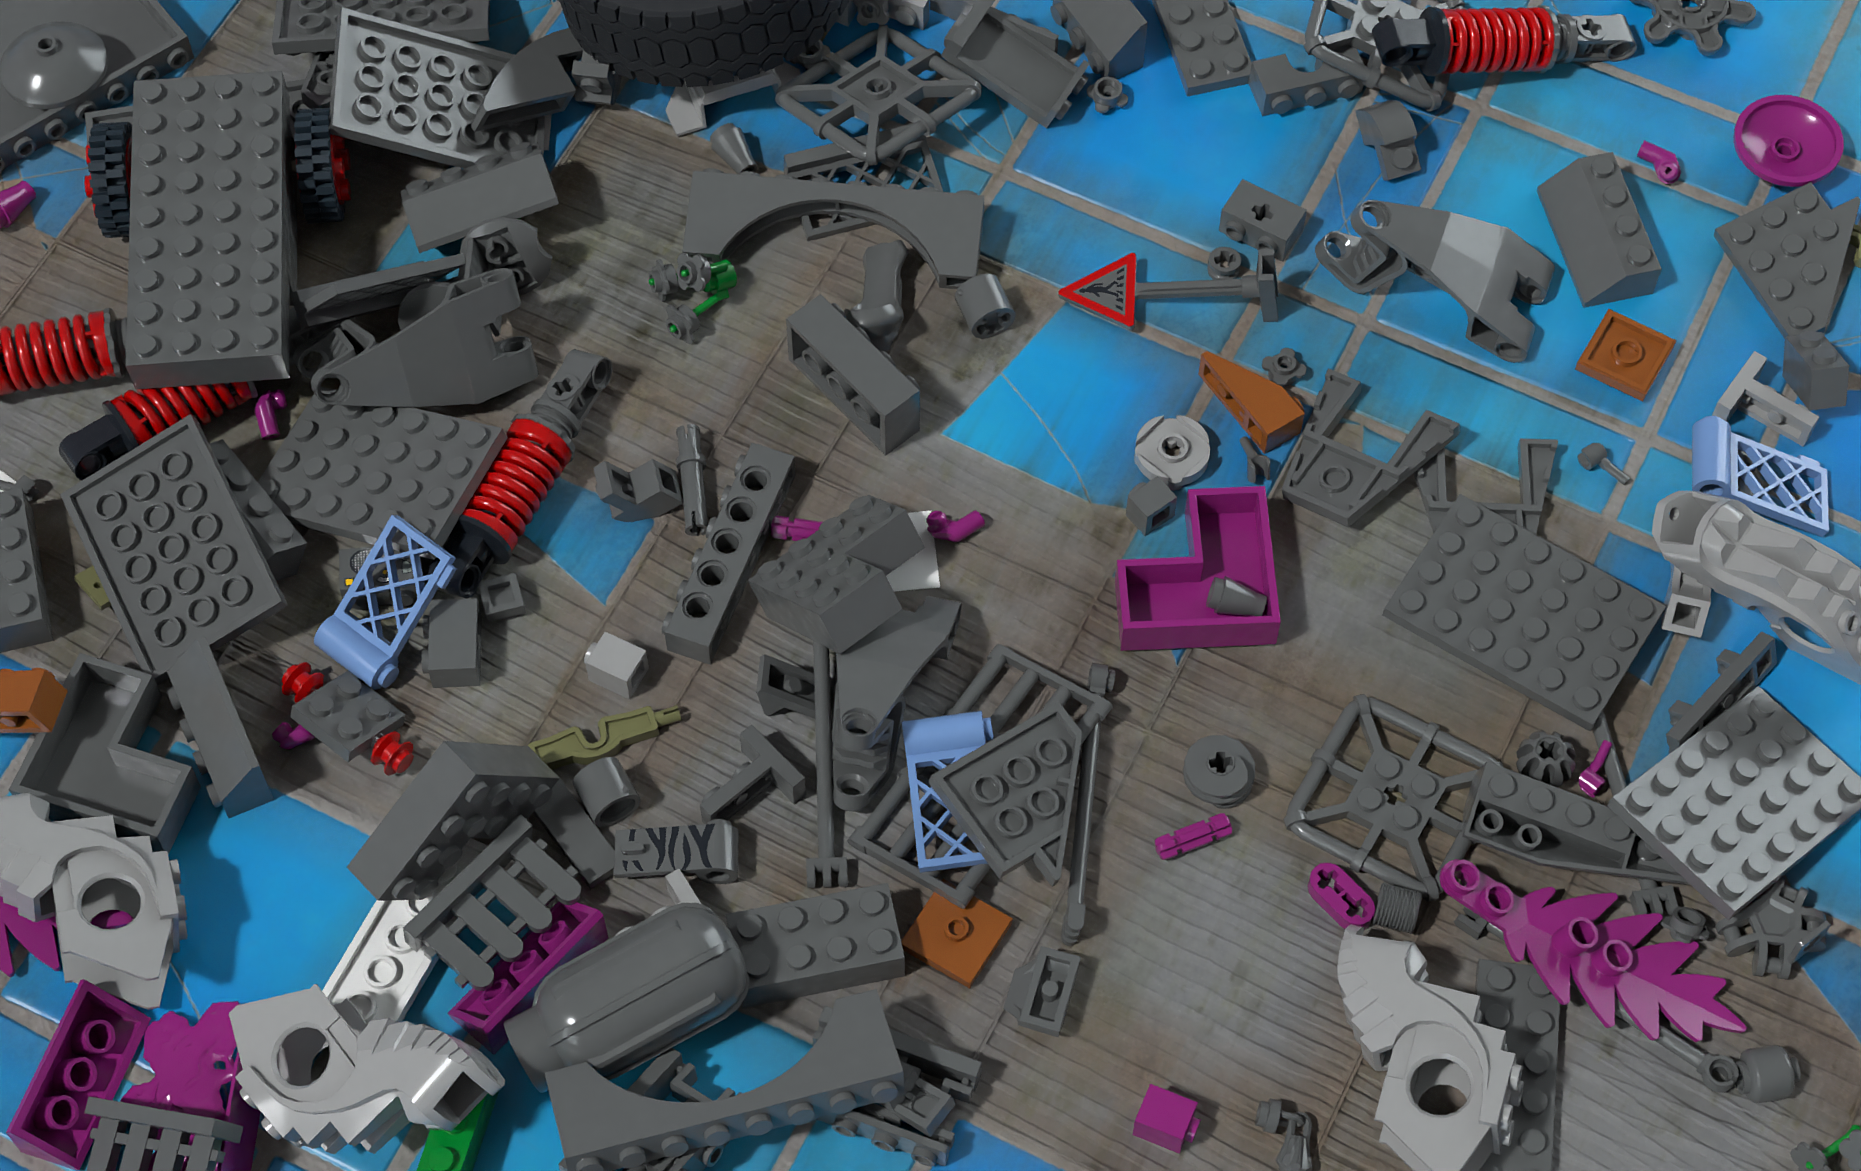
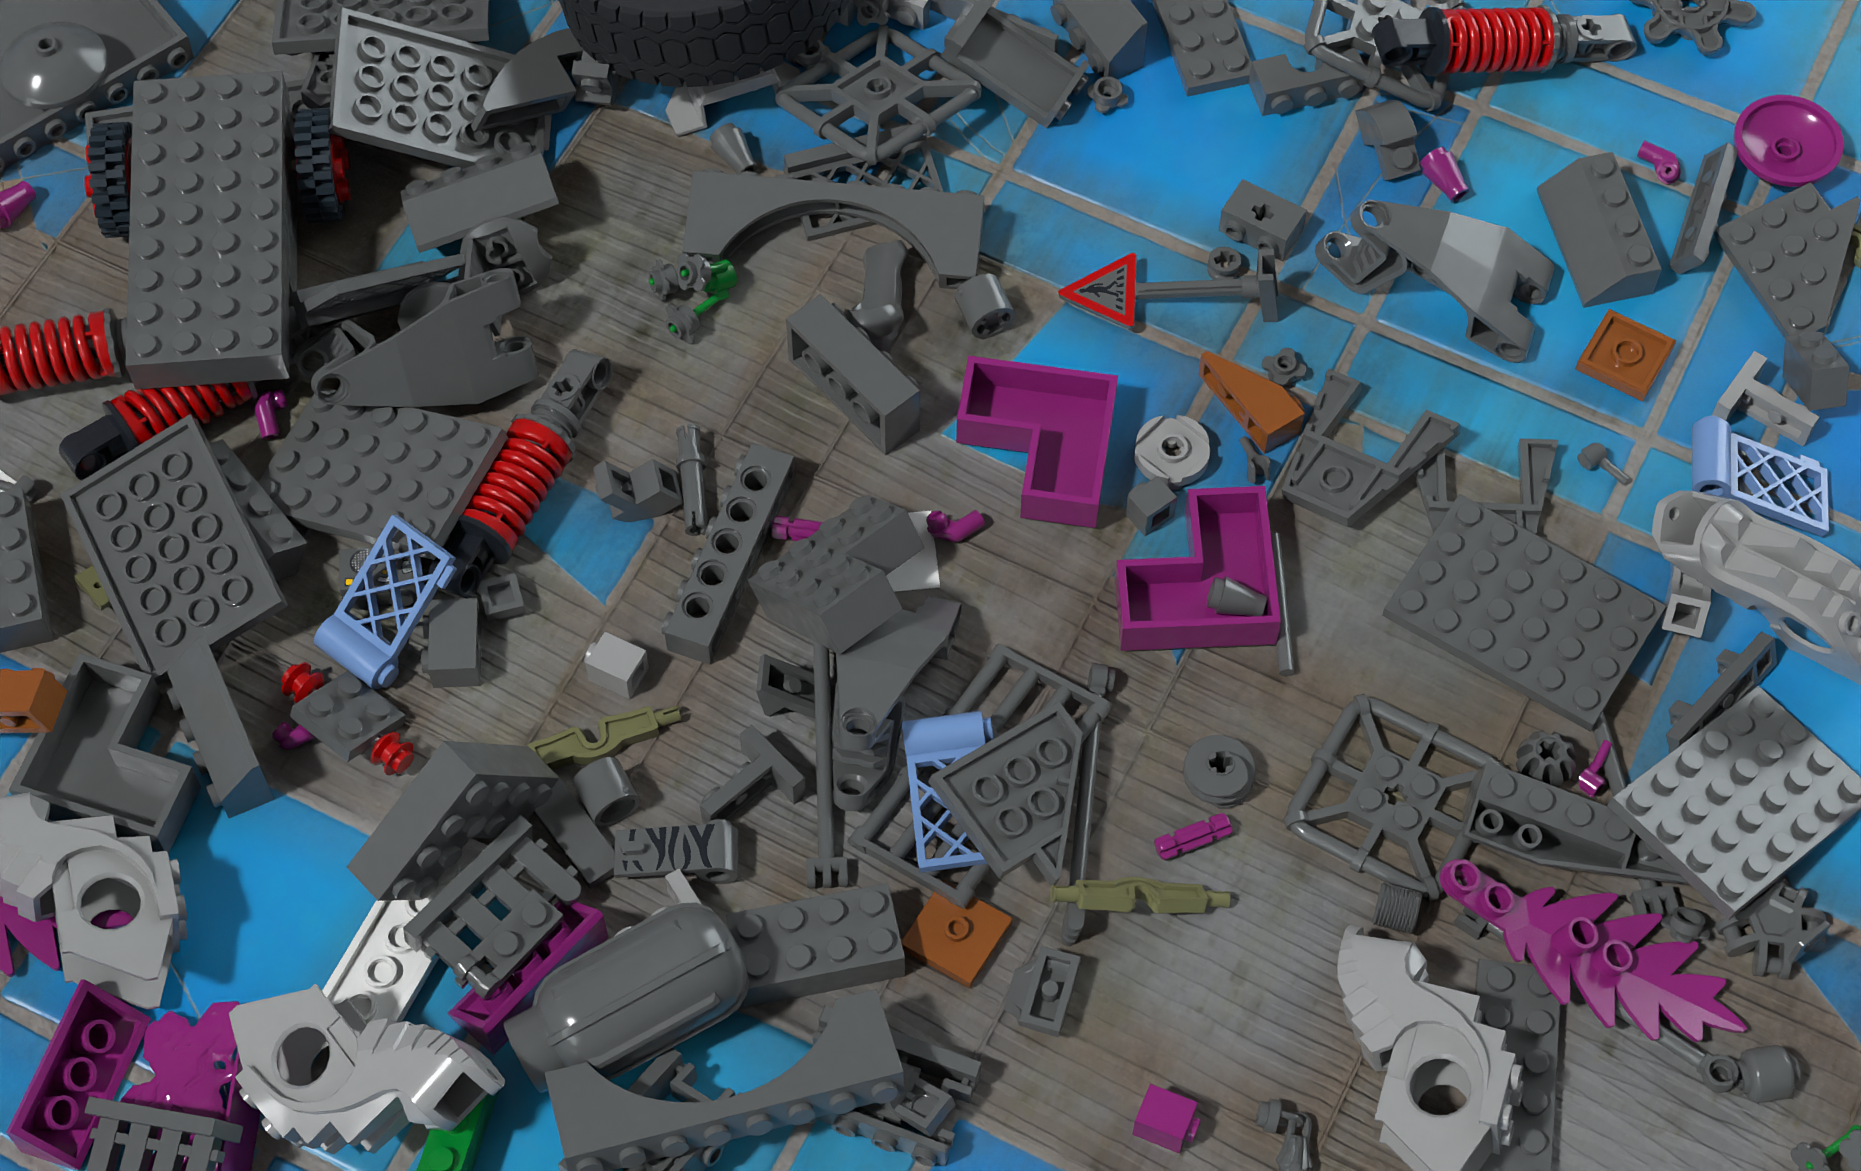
(509, 943): none -> dark grey plate
(1055, 417): none -> magenta piece
(1122, 895): none -> olive piece
(1284, 641): none -> dark grey bar
(1345, 892): magenta beam -> none
(1444, 173): none -> magenta cone
(1704, 208): none -> dark grey plate

